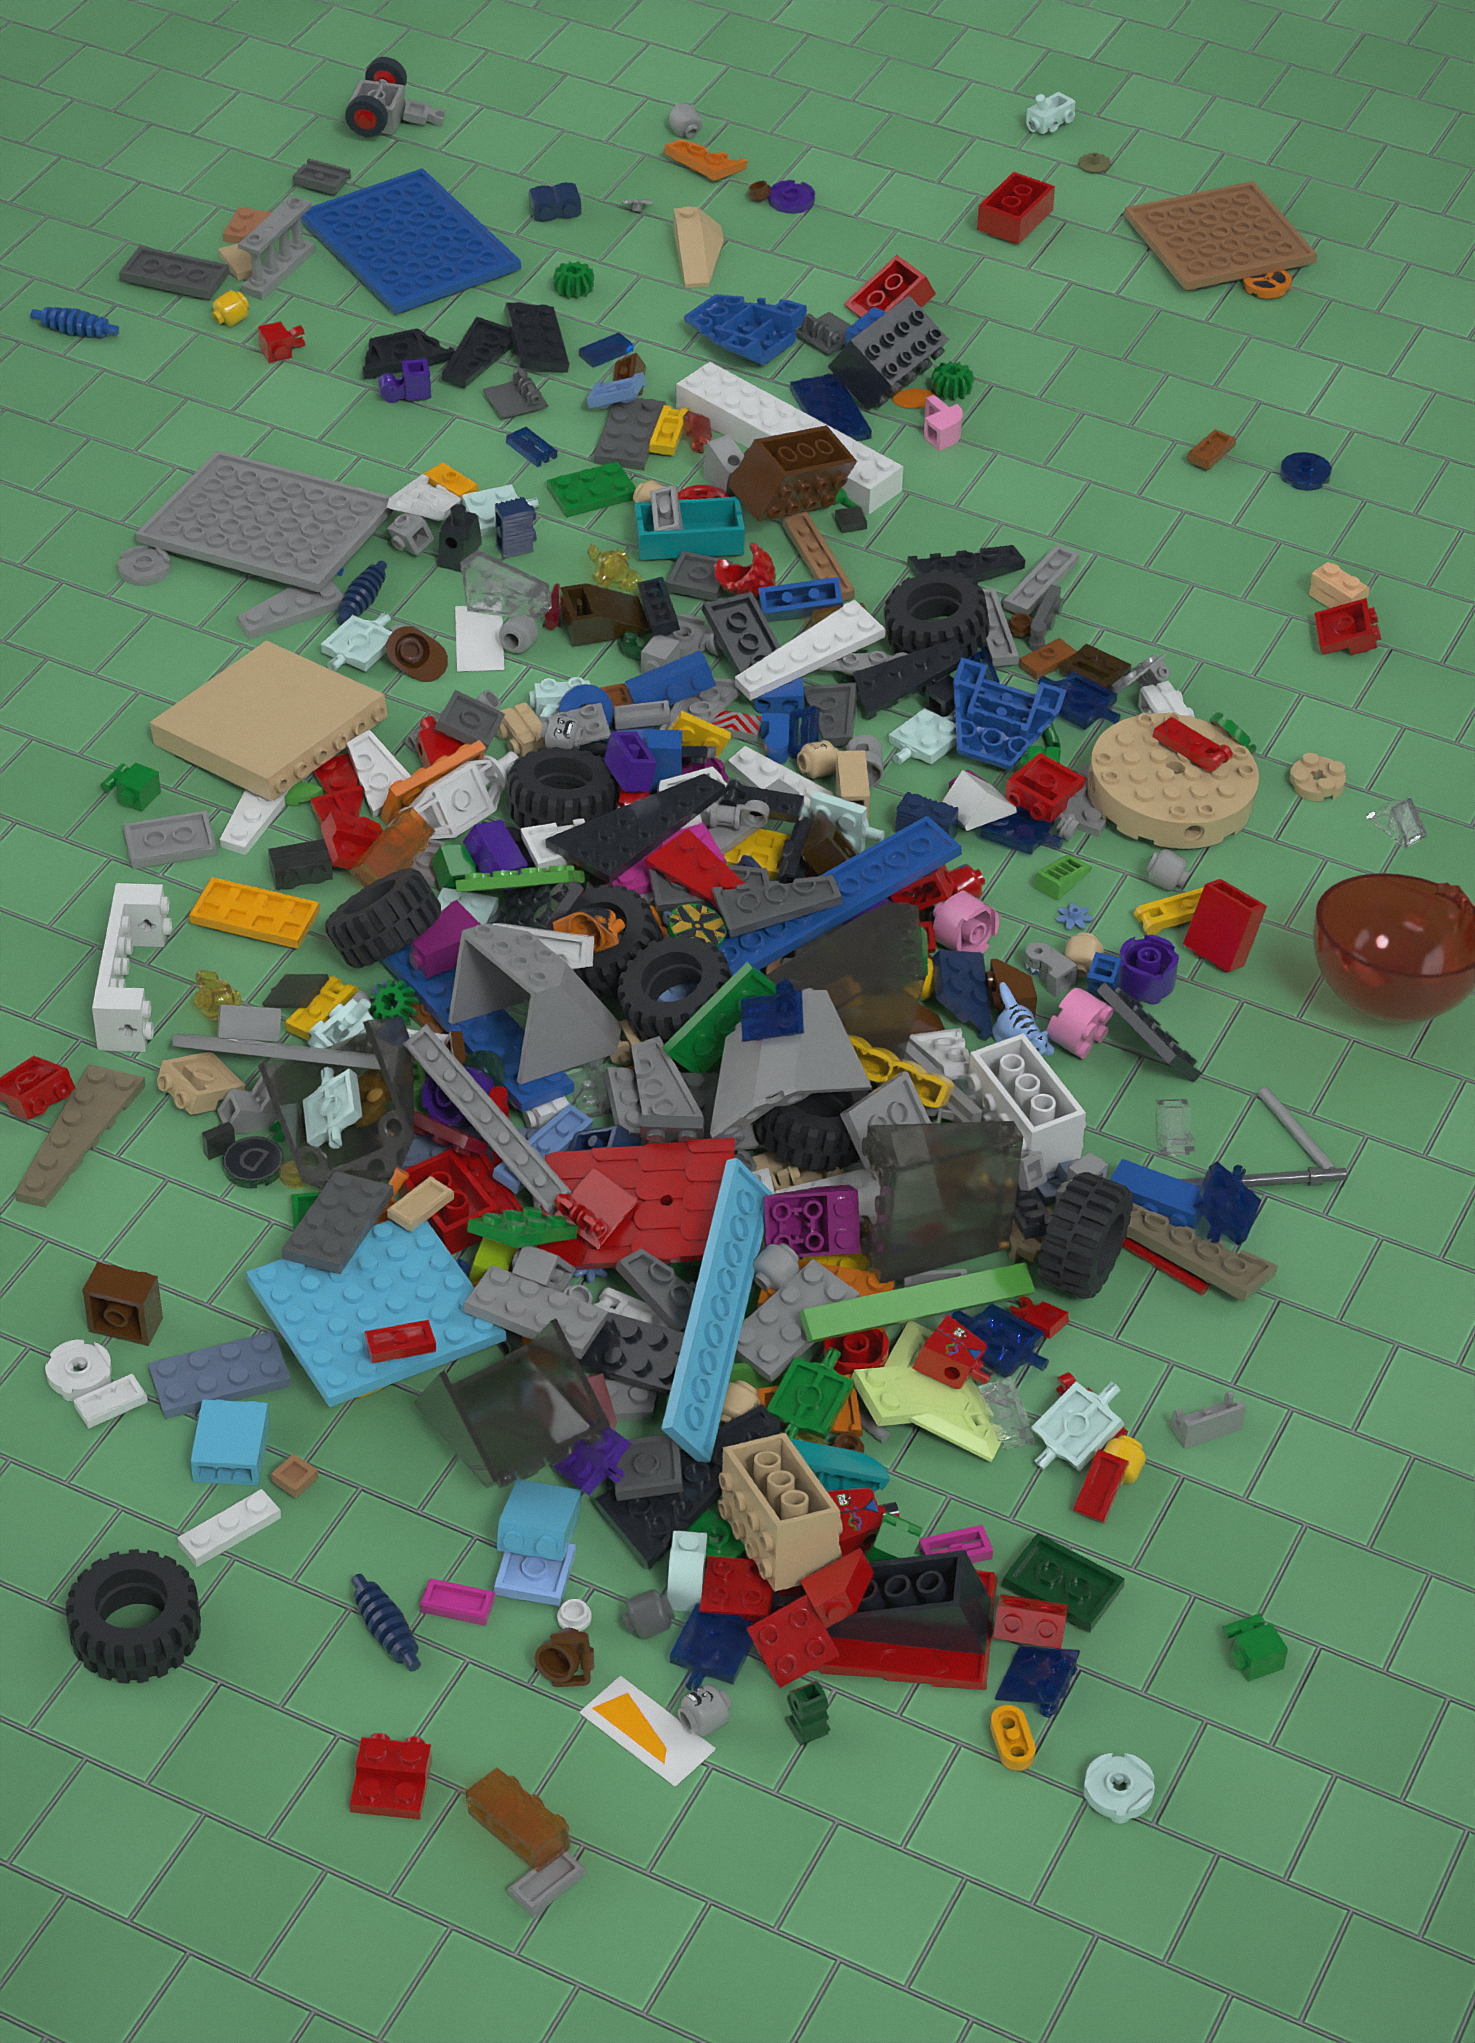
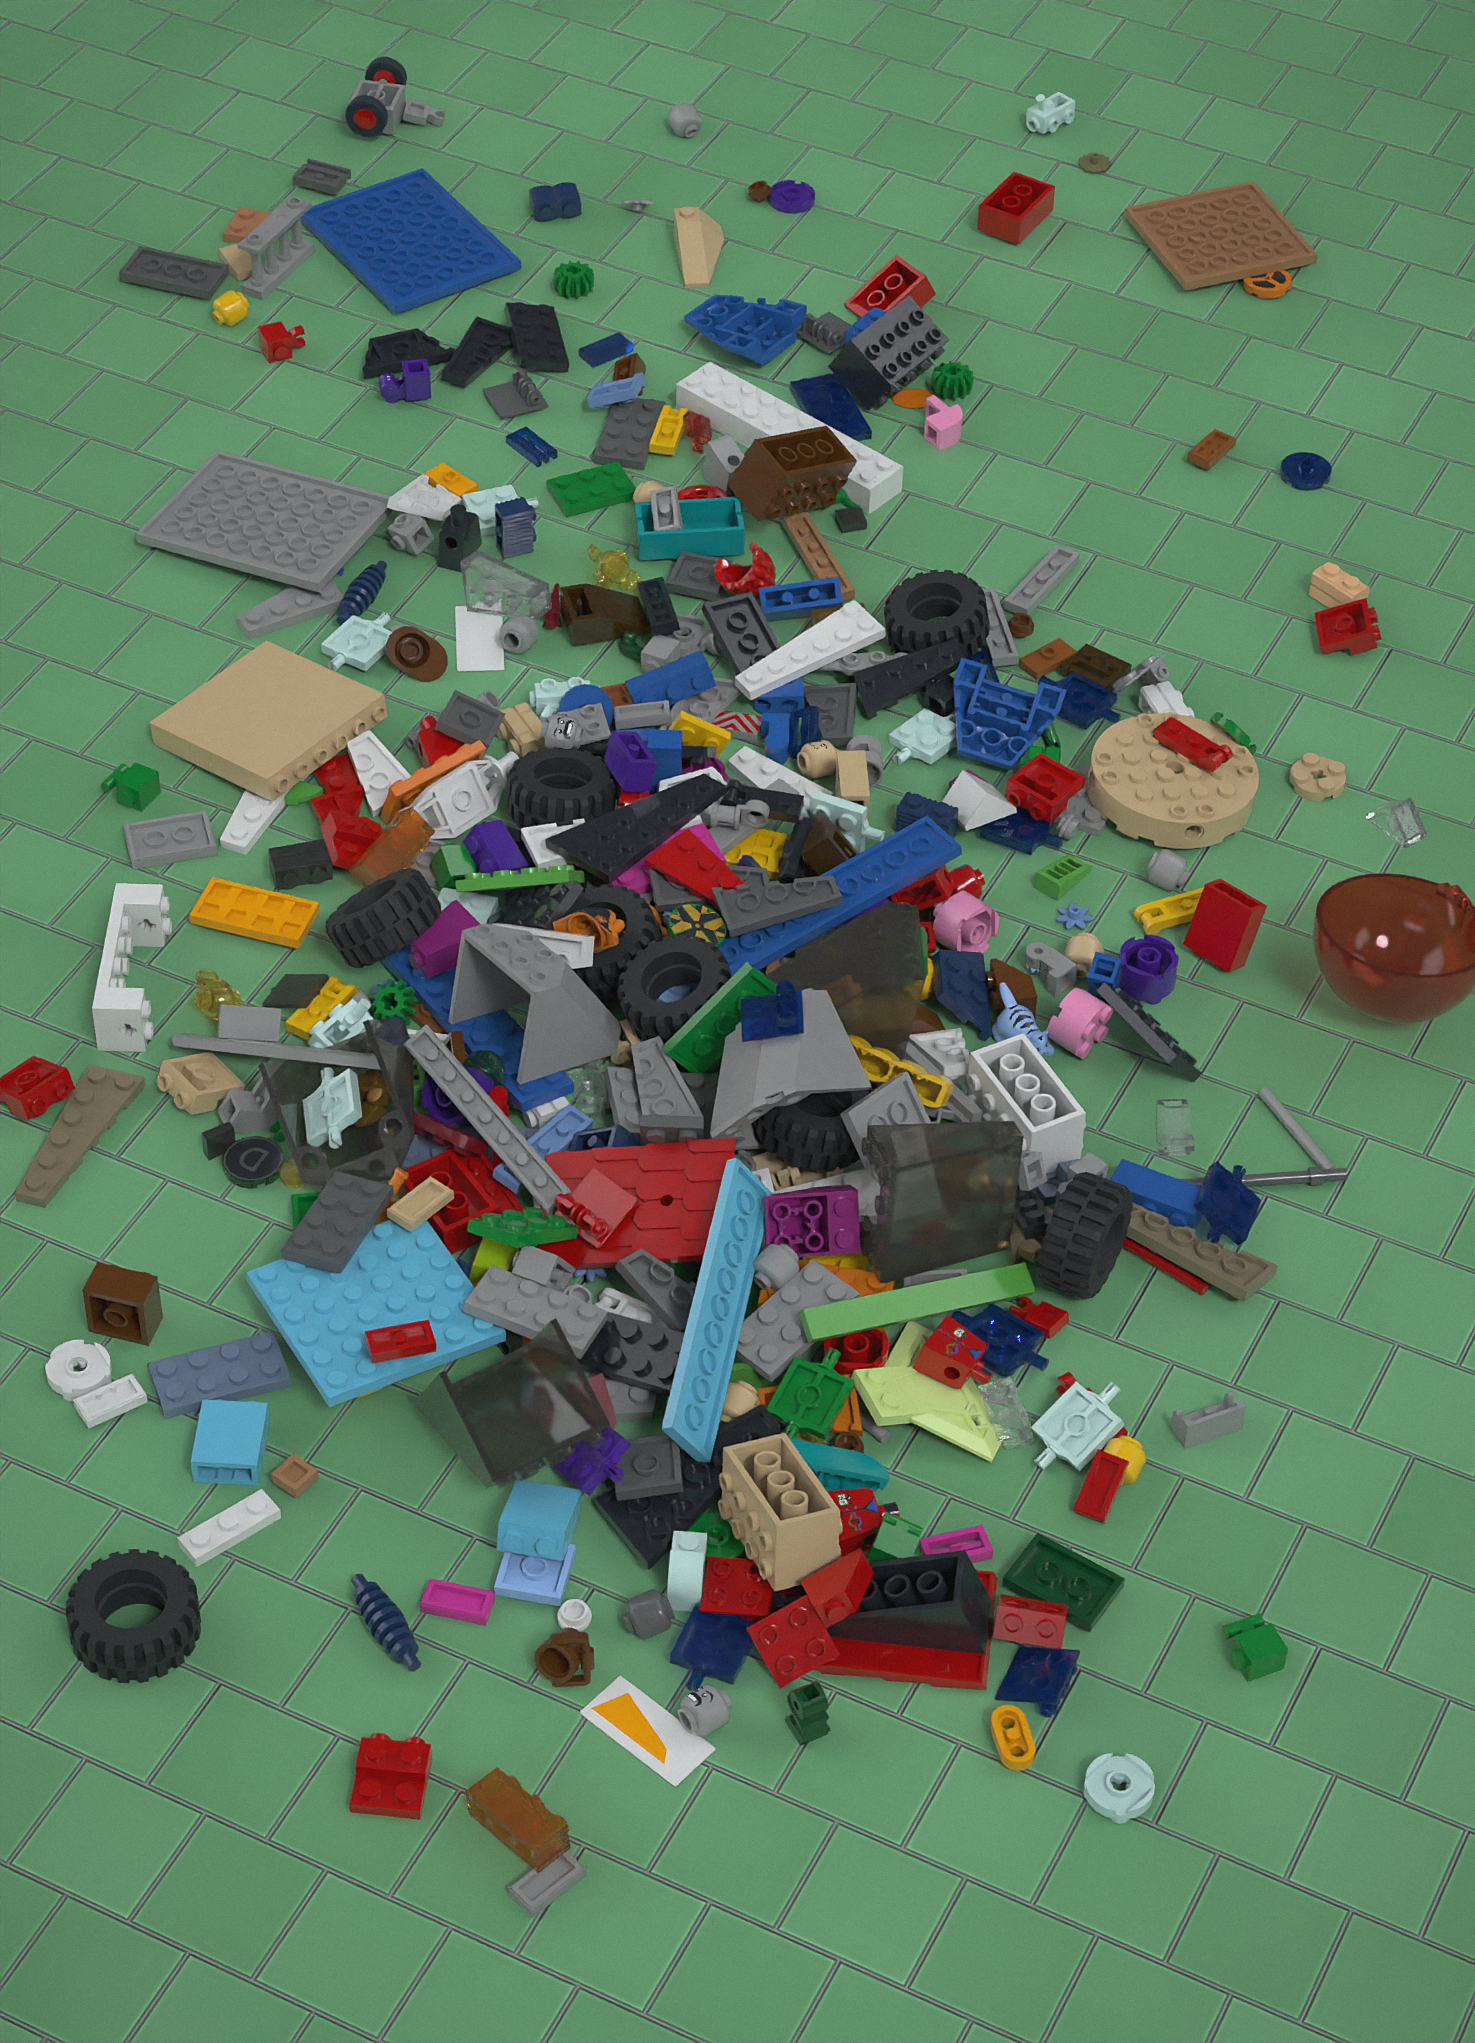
(74, 322): blue piece -> none
(144, 565): light grey tile -> none
(698, 159): orange wing -> none
(978, 566): black wing -> none
(1045, 617): dark grey plate -> none

